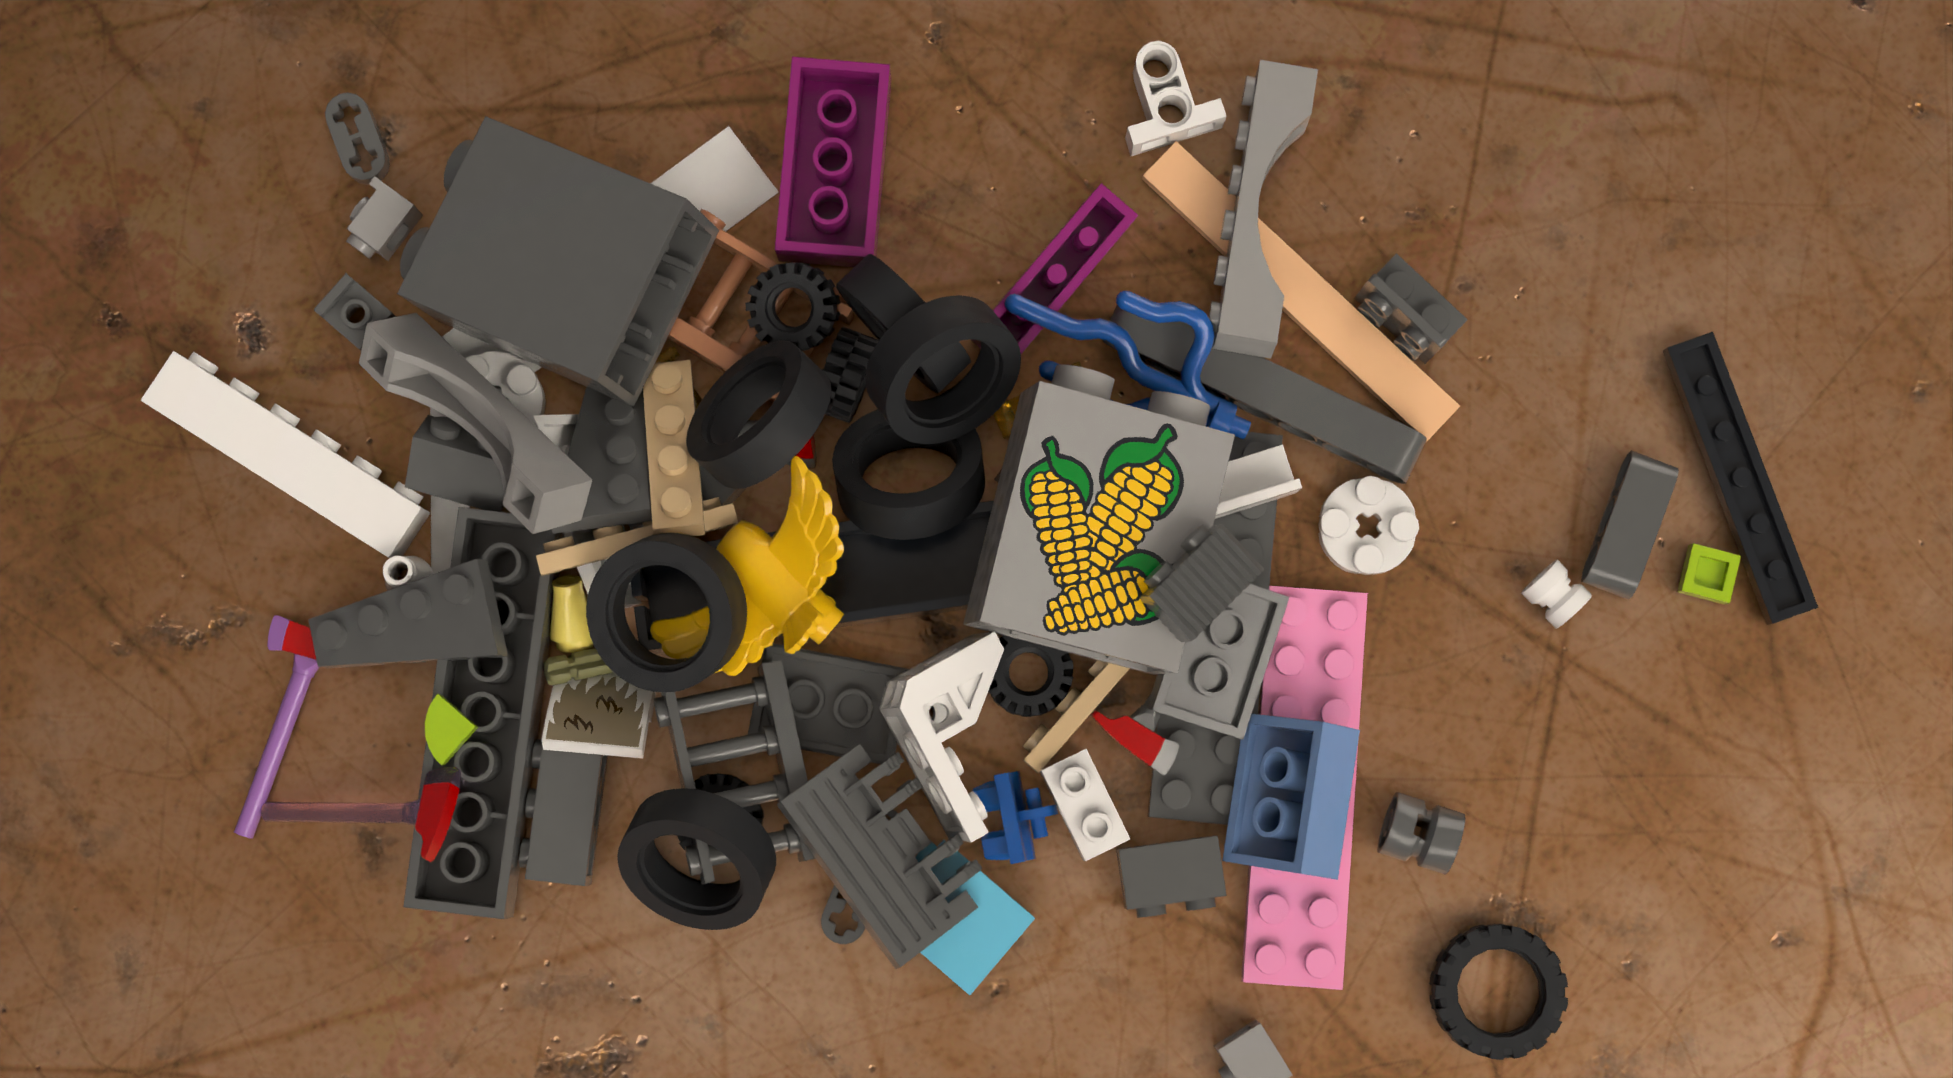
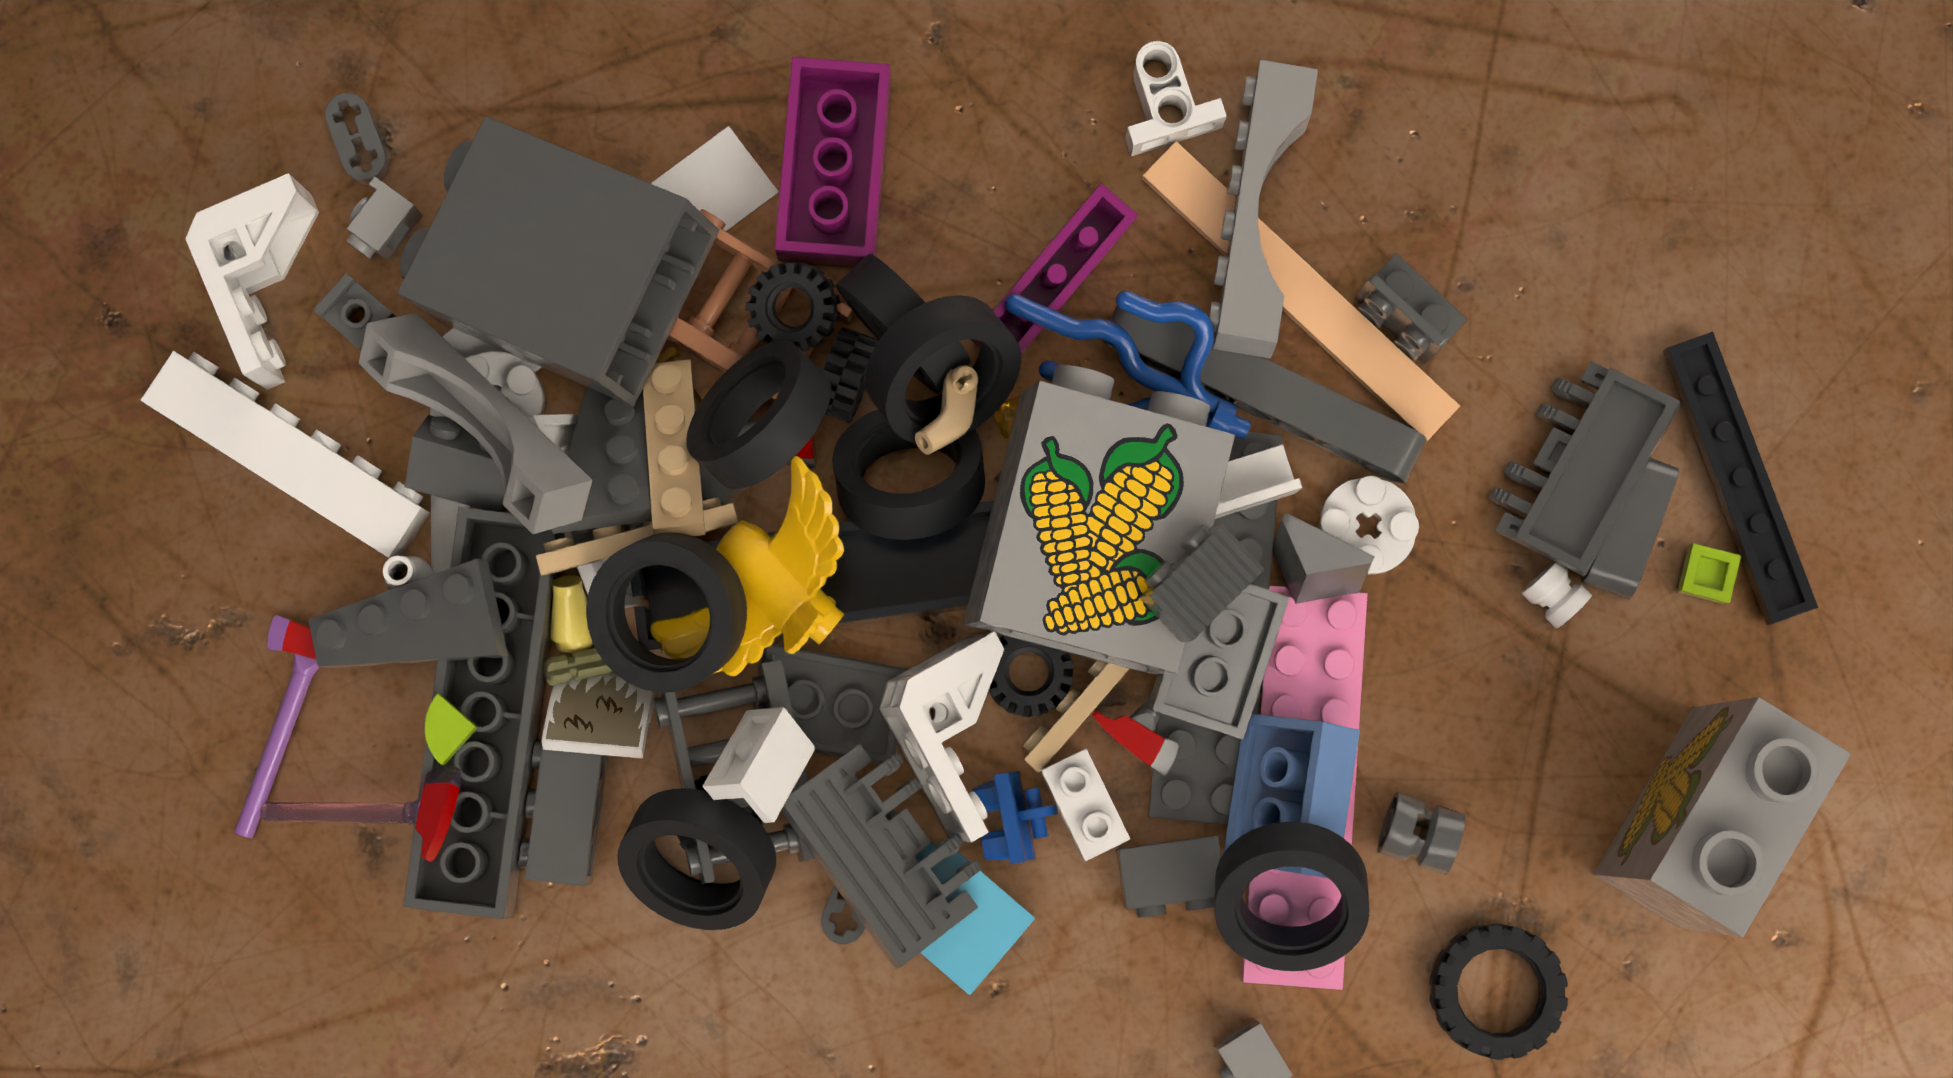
(243, 249): none -> white bracket
(761, 762): none -> white panel
(955, 412): none -> tan arm
(1287, 946): none -> black tyre
(1317, 562): none -> dark grey slope
(1589, 470): none -> dark grey hinge
(1722, 815): none -> light grey brick

